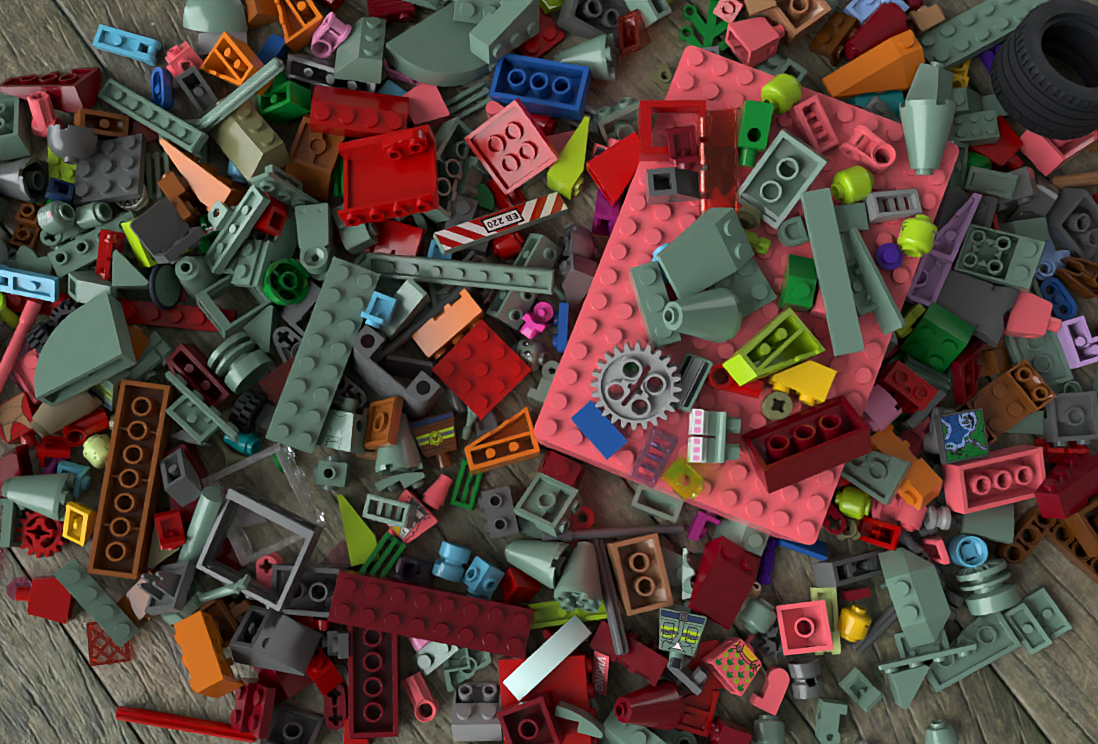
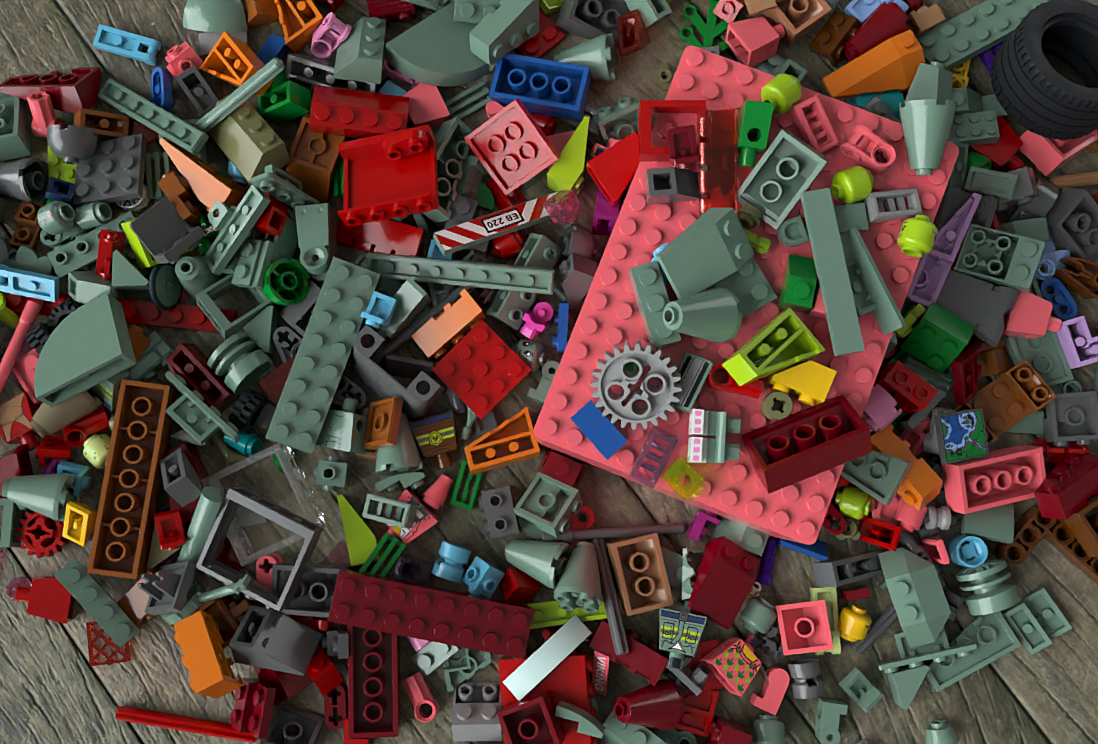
(355, 237): sand green brick -> none
(563, 207): none -> clear pink brick
(657, 503): sand green slope -> none
(888, 256): dark purple plate -> none

